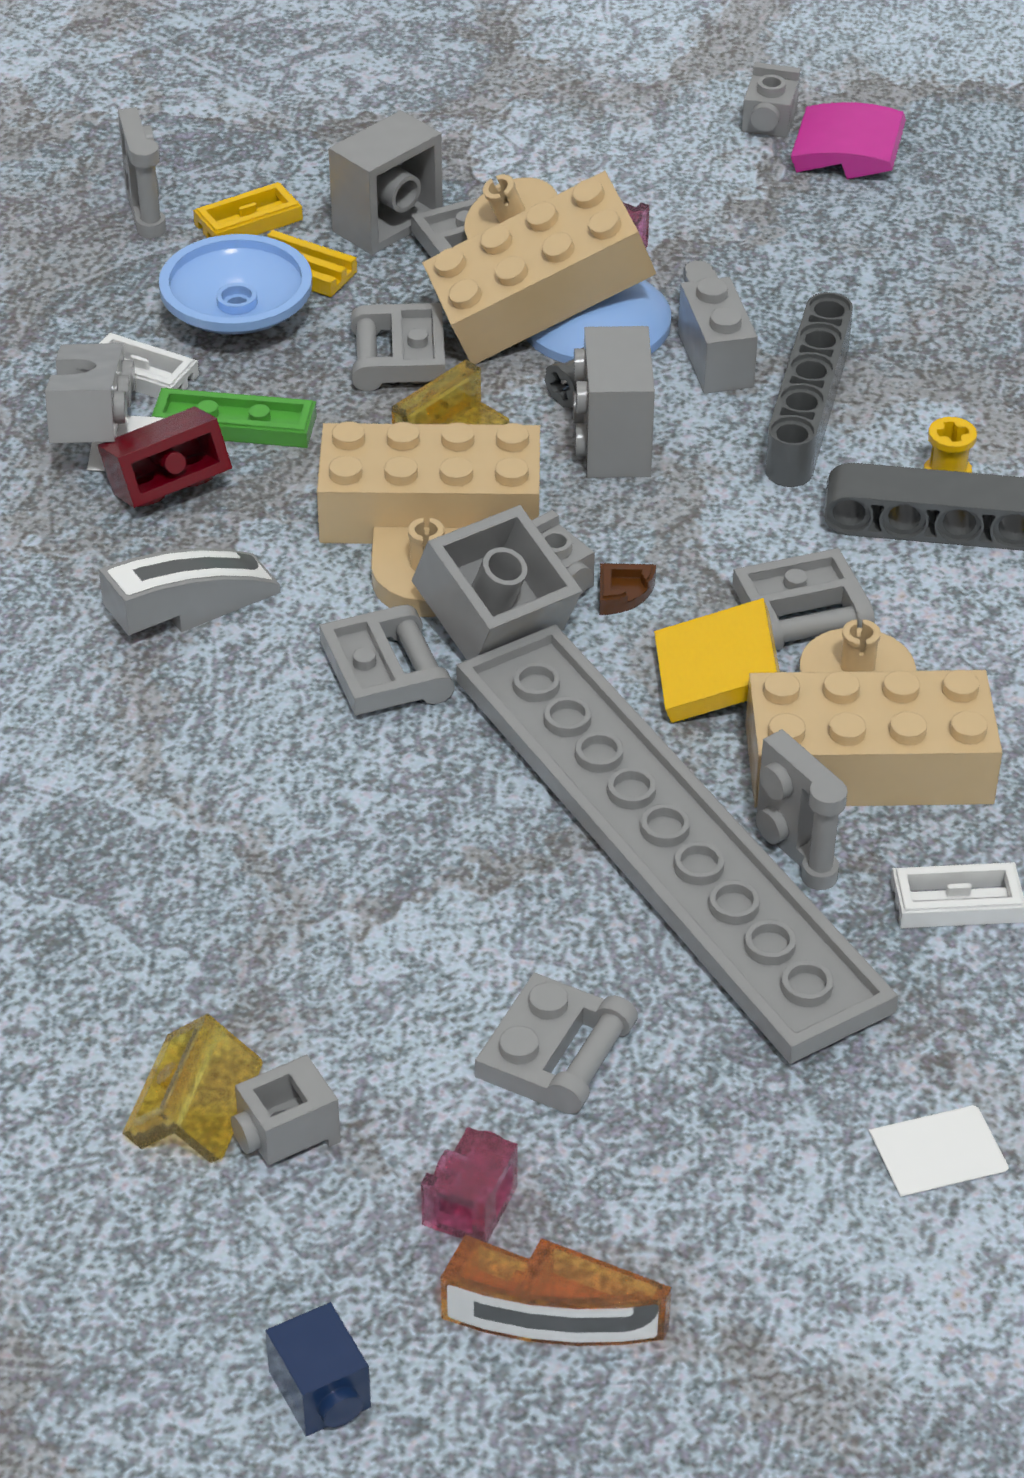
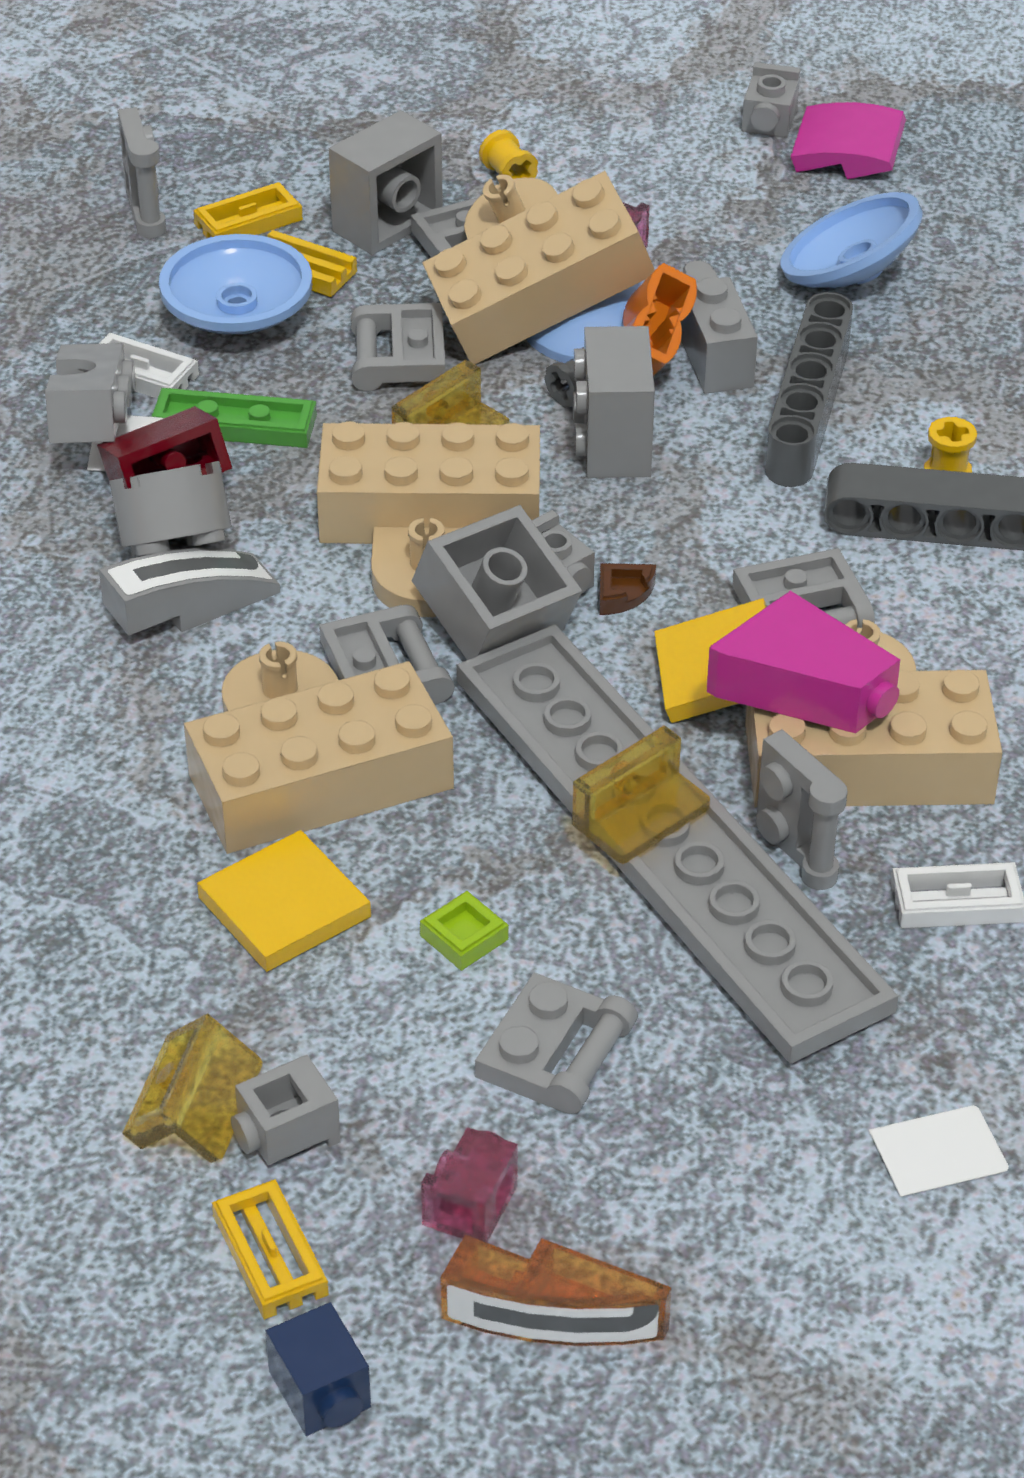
(170, 507): none -> light grey brick
(283, 900): none -> yellow tile
(287, 1289): none -> yellow tile
(312, 747): none -> tan brick
(464, 930): none -> lime tile
(502, 153): none -> yellow bush
(637, 797): none -> clear yellow panel
(662, 306): none -> orange brick
(804, 667): none -> dark pink slope
(853, 241): none -> light blue dish

